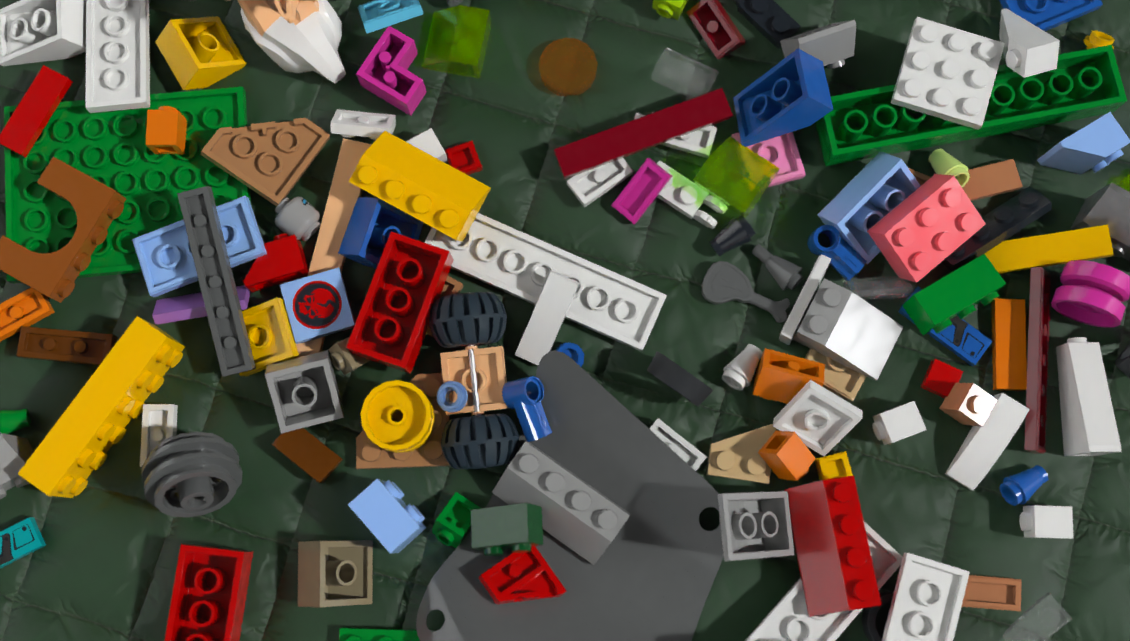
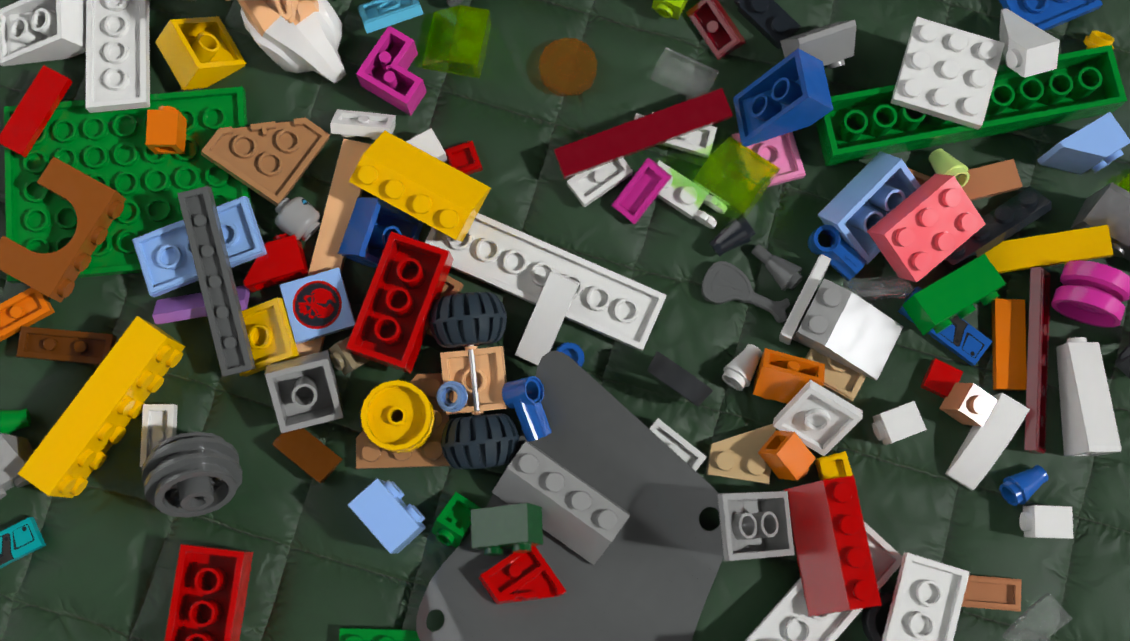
(335, 573): dark tan slope -> none

